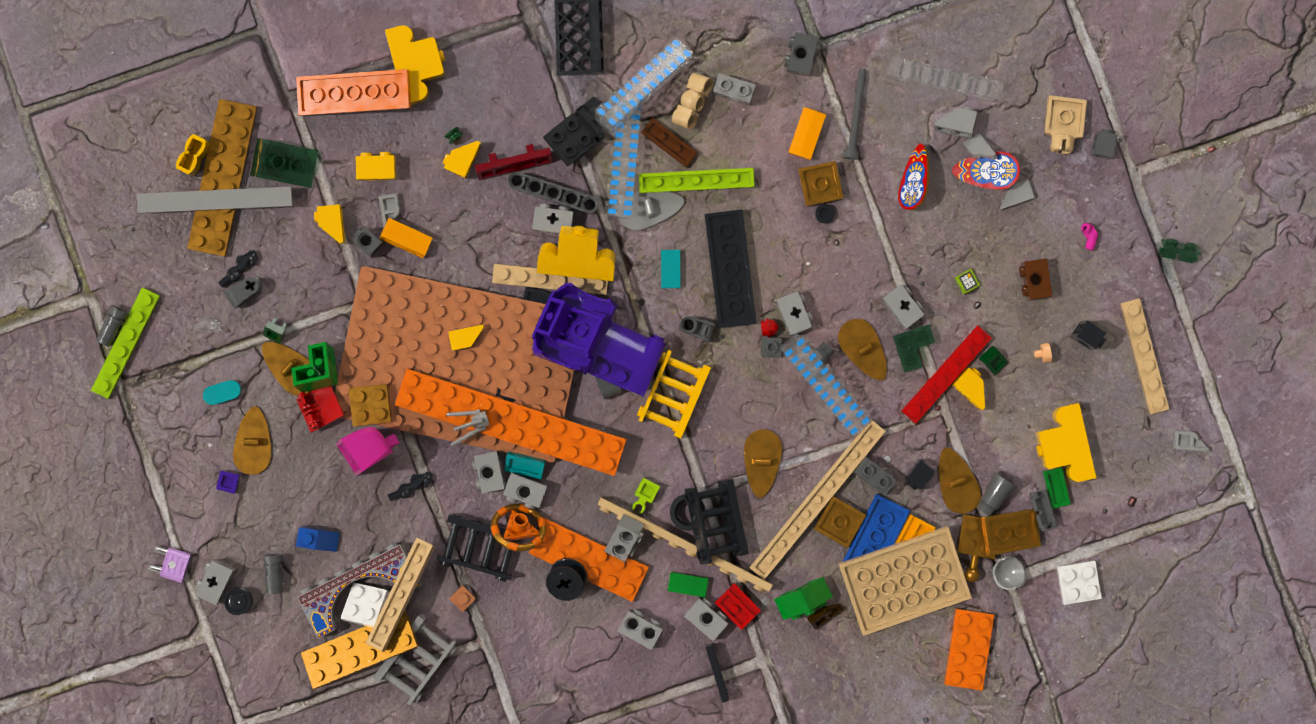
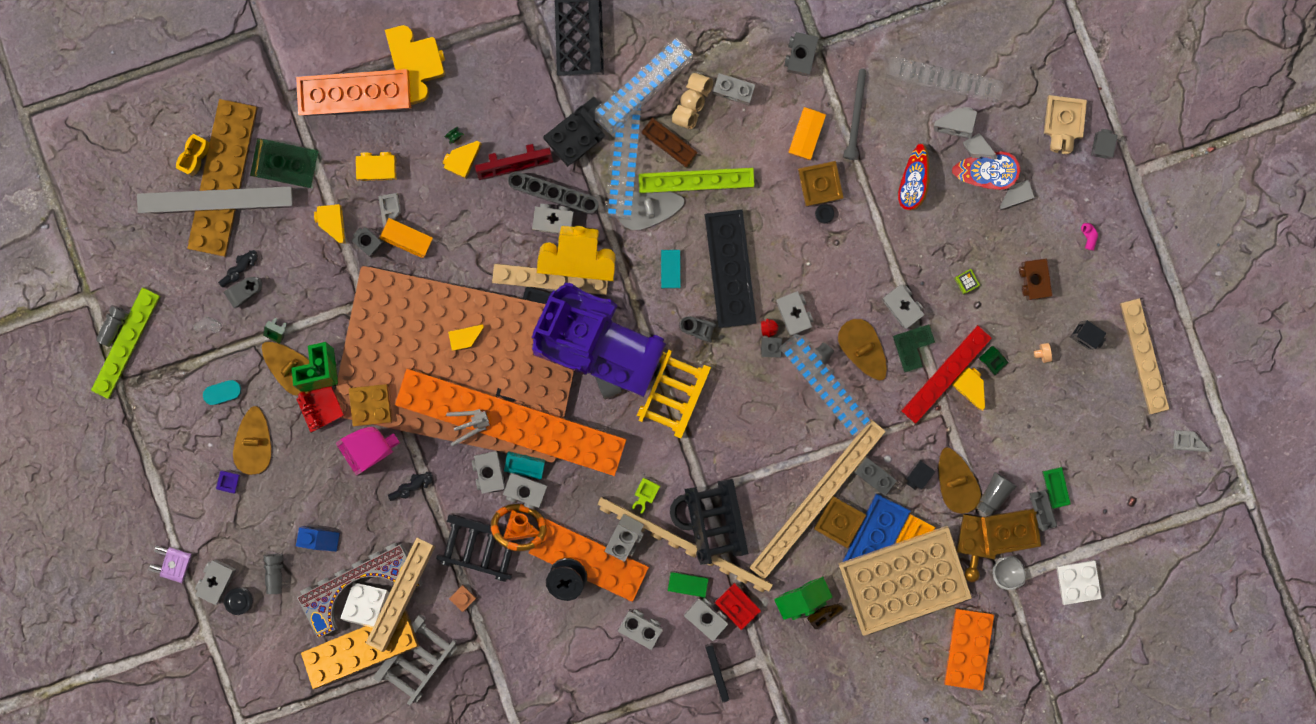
(762, 460): pearl gold shield -> none
(1067, 444): yellow brick -> none
(1172, 247): clear green hinge -> none

